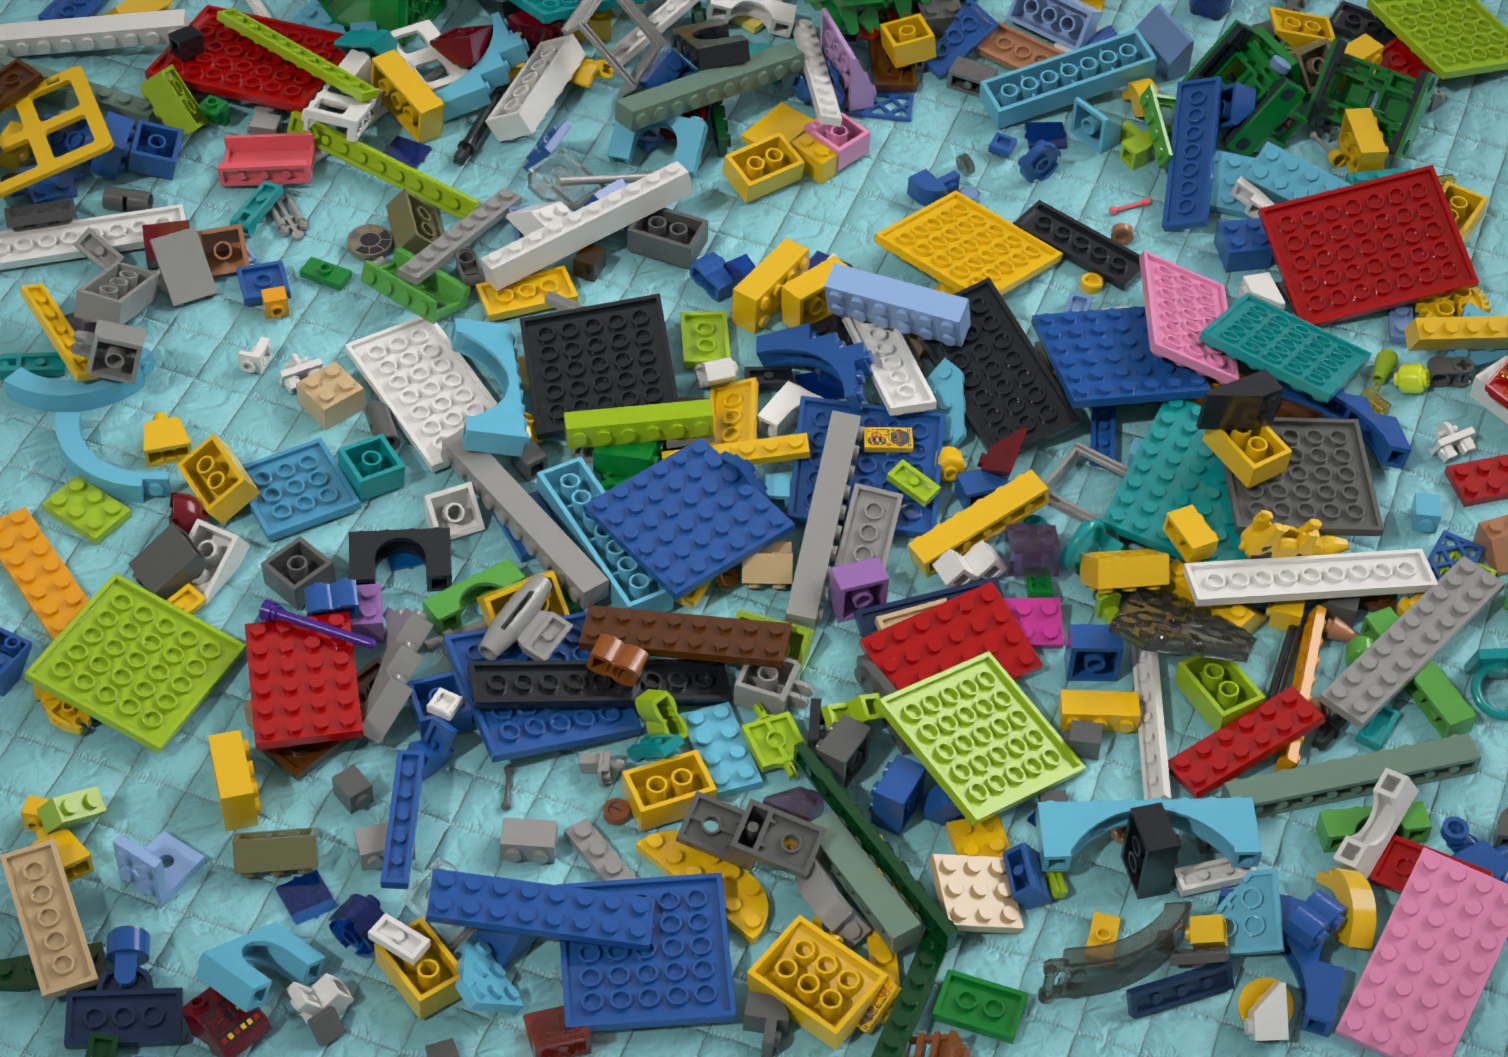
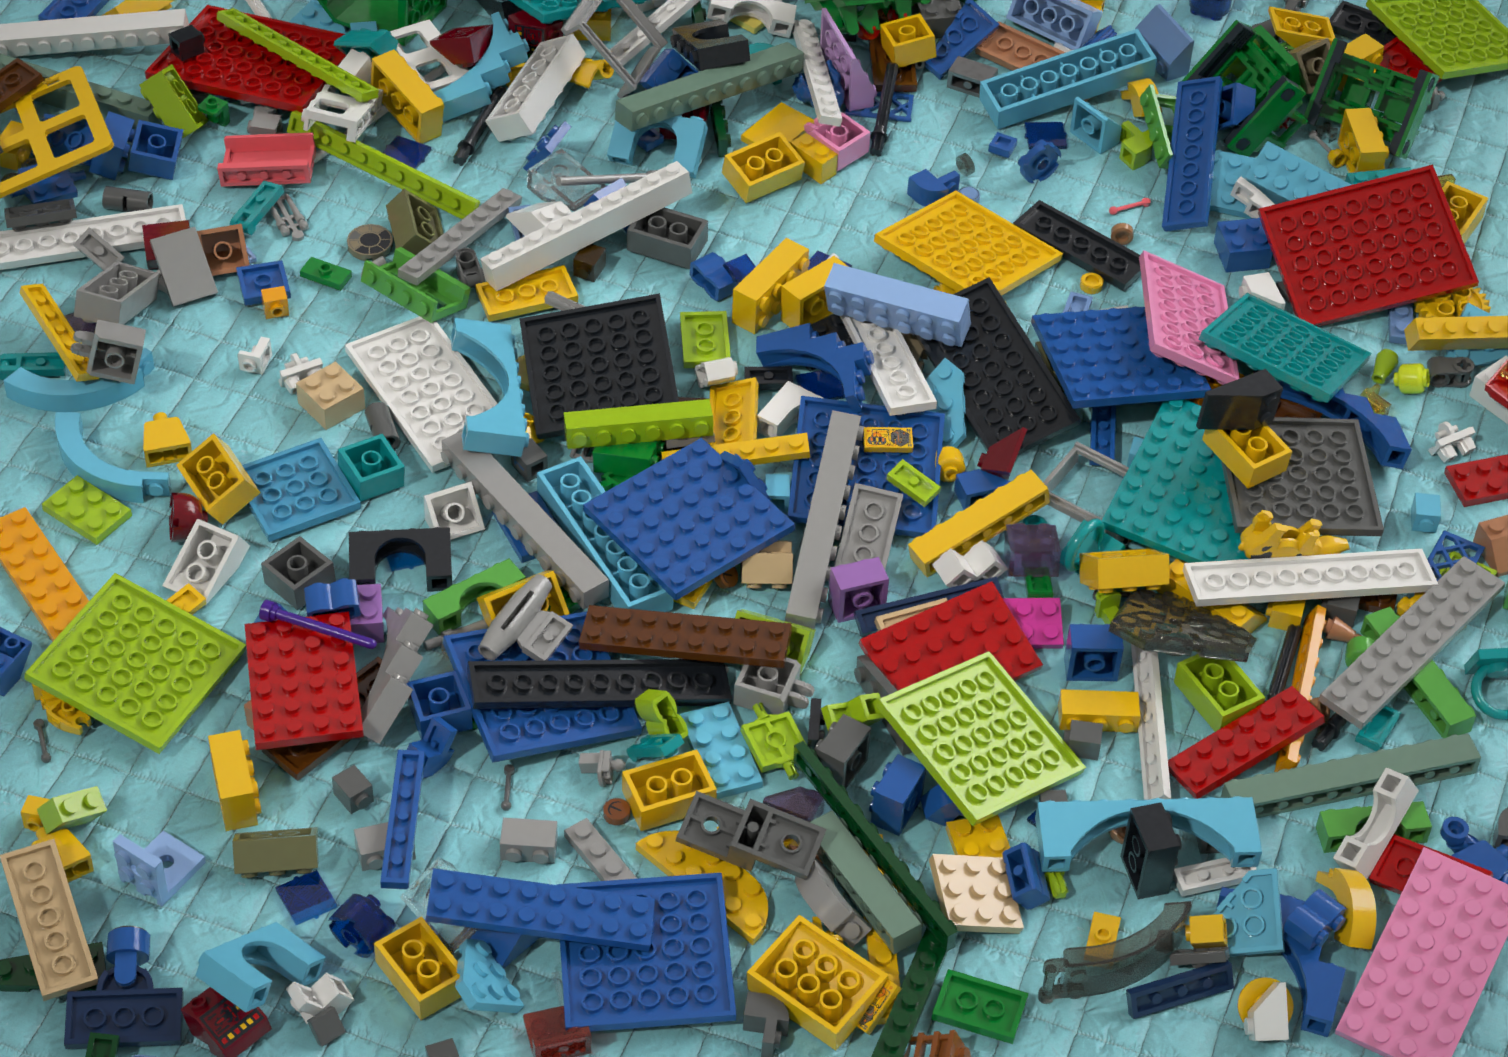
(39, 725): none -> dark grey hinge
(168, 562): dark grey brick -> none
(399, 939): white plate -> none
(444, 704): white tile -> none
(617, 660): dark orange brick -> none
(879, 134): none -> black axle
(1190, 534): yellow brick -> none
(1279, 65): medium blue piece -> none

